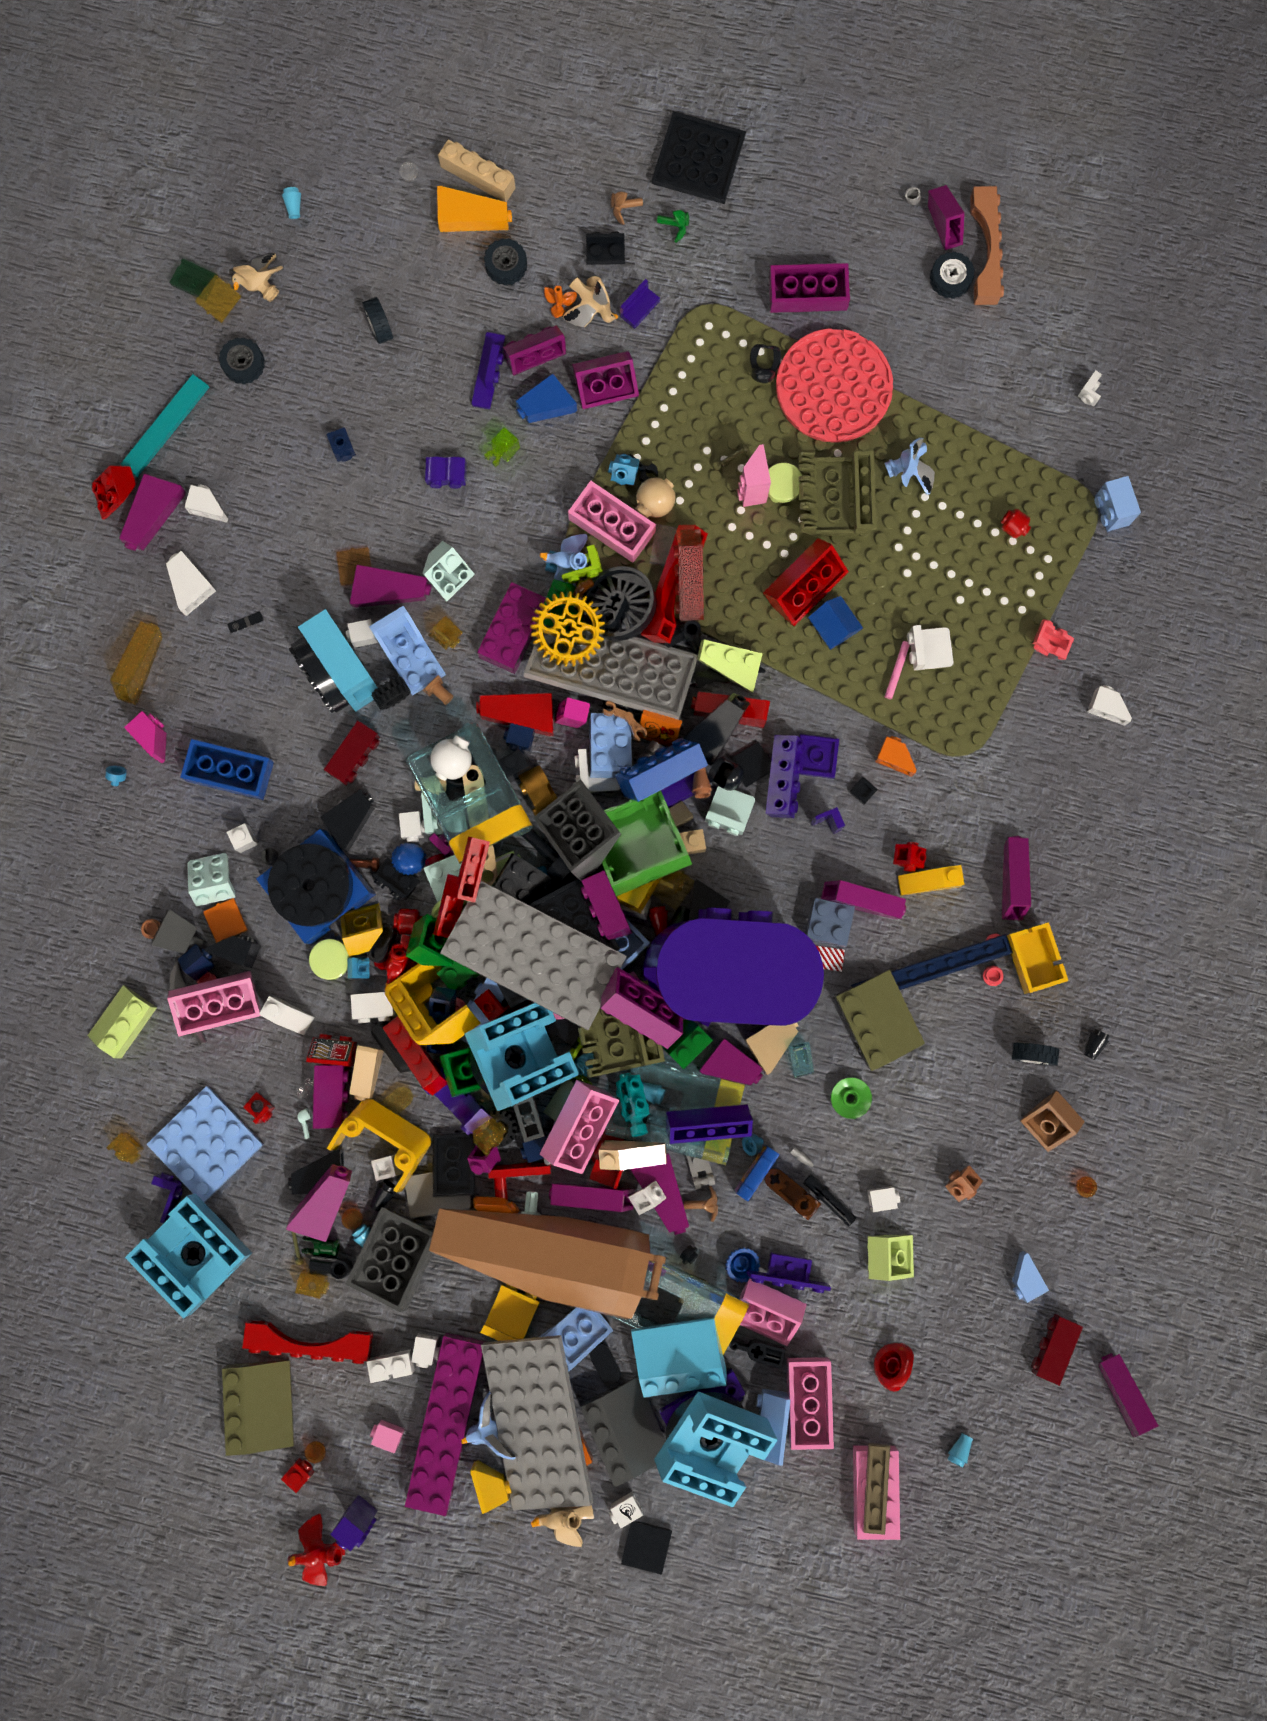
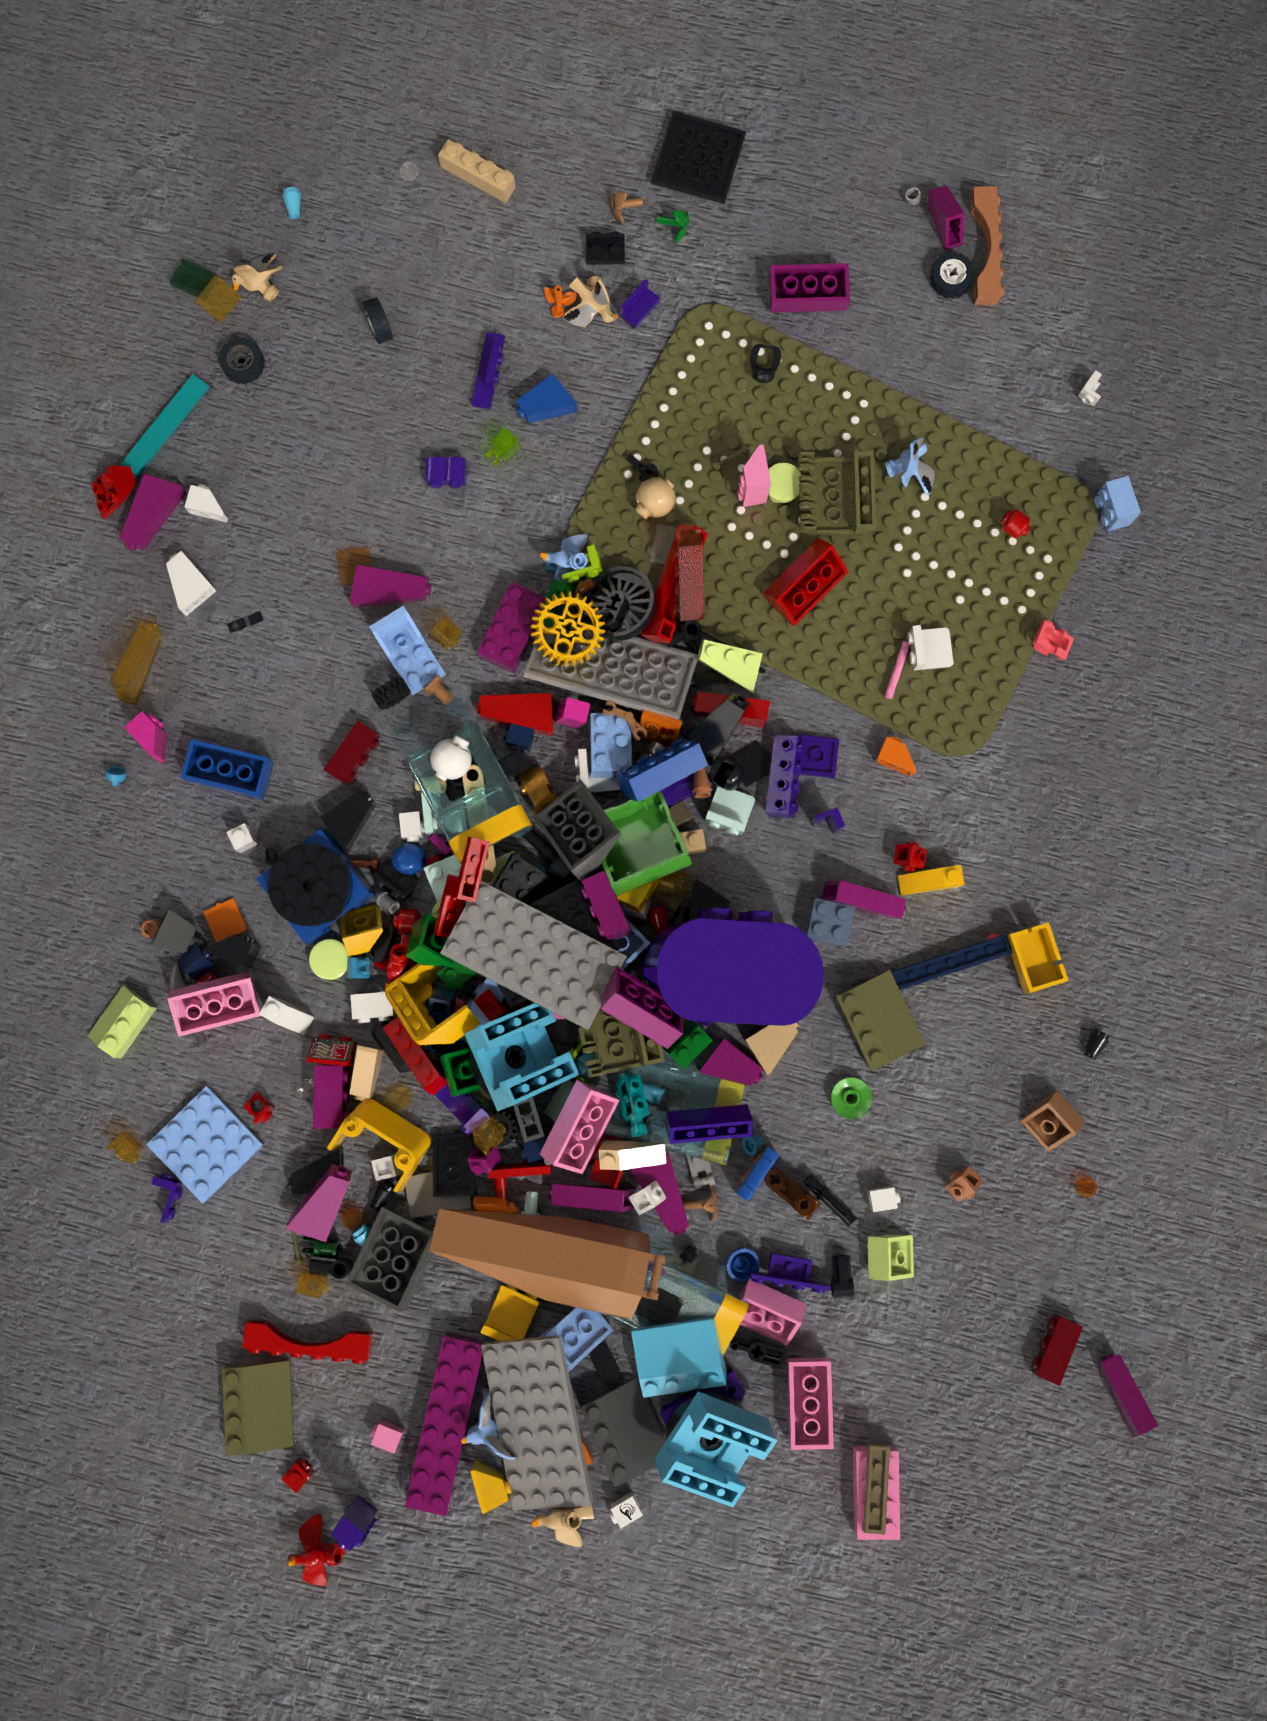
(168, 1257): medium azure piece -> none
(209, 879): light aqua bracket -> none
(303, 1116): light aqua hand -> none
(315, 1452): clear orange plate -> none
(332, 665): medium azure piece -> none
(341, 445): dark blue brick -> none
(360, 633): white brick -> none
(384, 899): none -> light grey pin
(394, 1364): white piece -> none
(425, 1350): white brick -> none
(446, 570): light aqua slope -> none
(470, 212): light orange slope -> none
(497, 254): black wheel -> none
(535, 349): magenta slope -> none
(605, 380): magenta slope -> none
(611, 521): bright pink brick -> none
(624, 469): dark azure brick -> none
(646, 1547): black tile -> none
(775, 1407): light blue slope -> none
(800, 1156): light grey helmet -> none
(801, 1059): clear light blue slope -> none
(831, 958): sticker -> none
(834, 385): coral tile -> none
(835, 622): blue slope -> none
(842, 1283): none -> black piece
(863, 790): black tile -> none
(893, 1365): red hat -> none
(960, 1451): medium azure cone -> none
(993, 976): coral plate -> none
(1016, 879): magenta slope -> none
(1027, 1279): light blue slope -> none
(1035, 1054): black wheel -> none
(1109, 705): white slope -> none

